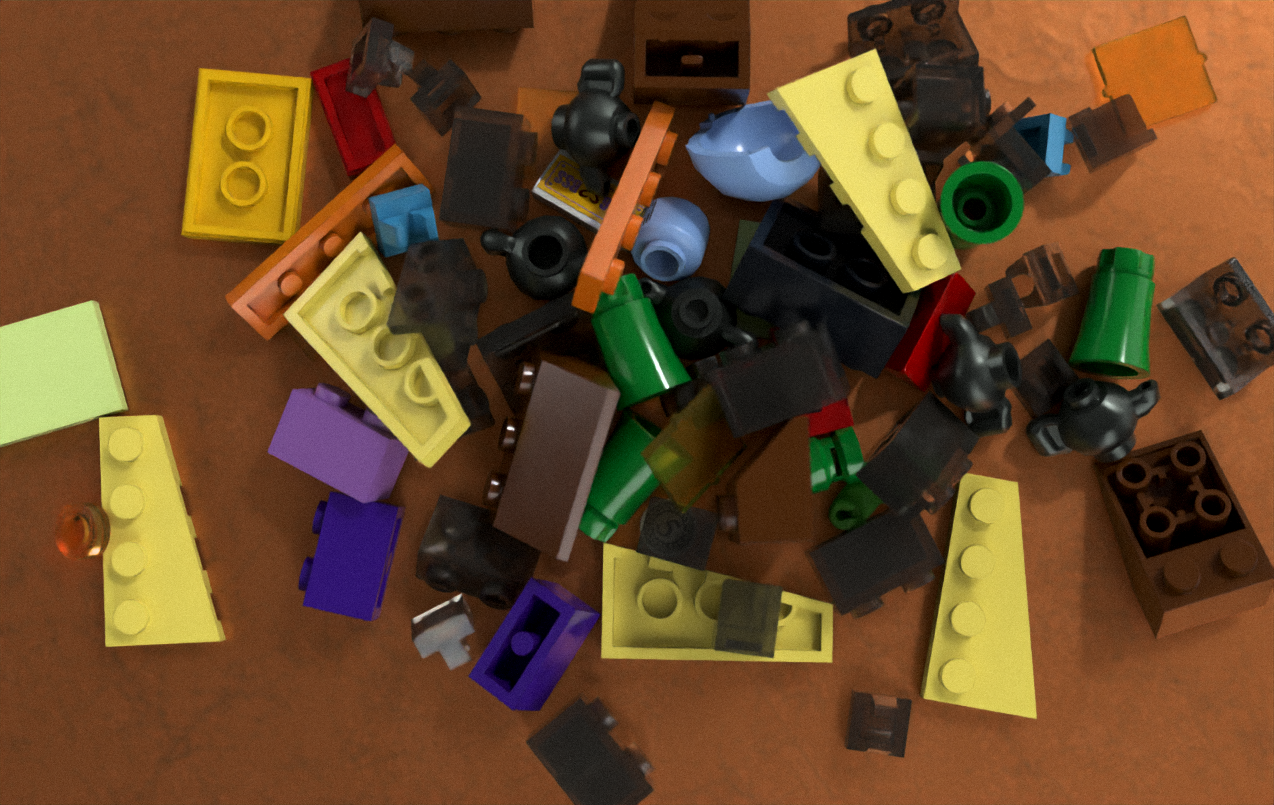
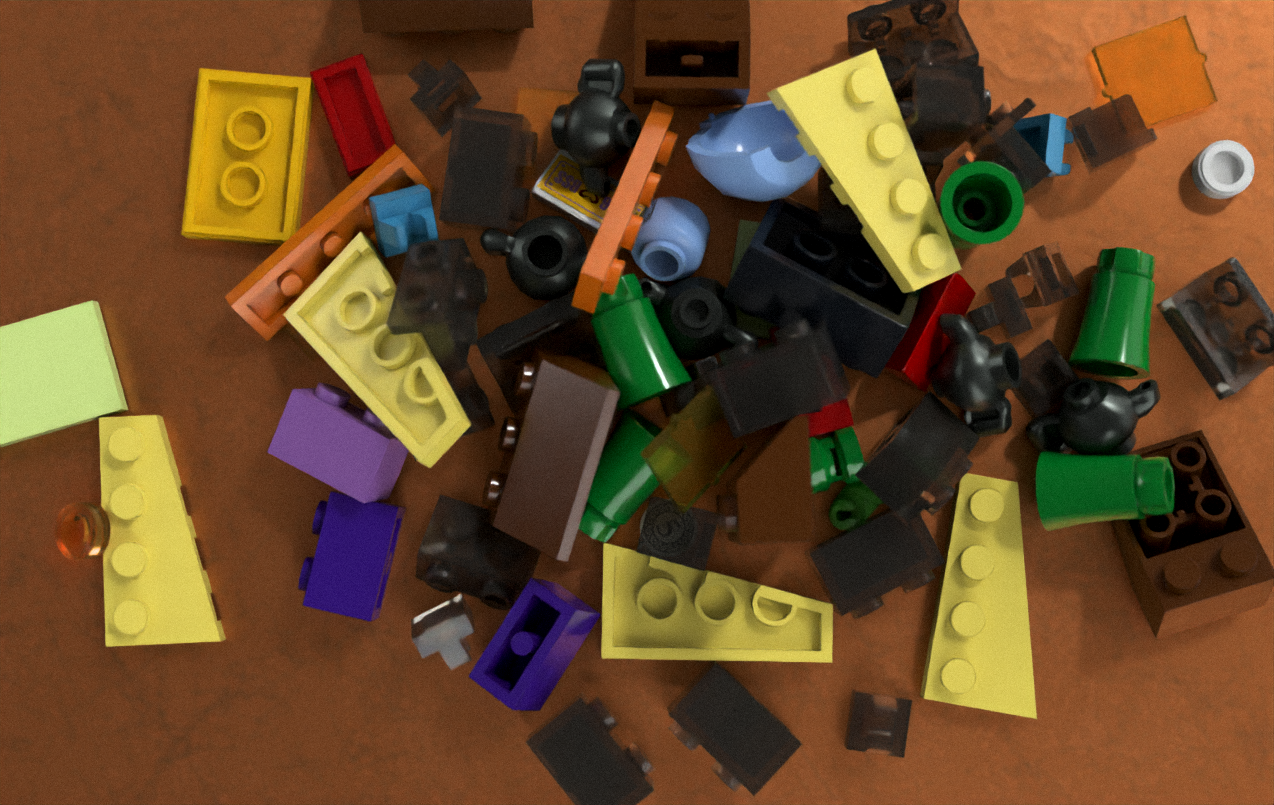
(377, 59): clear smoke tile -> none
(731, 728): none -> clear smoke brick
(747, 618): clear smoke panel -> none
(1101, 488): none -> green plant
(1223, 169): none -> white tile

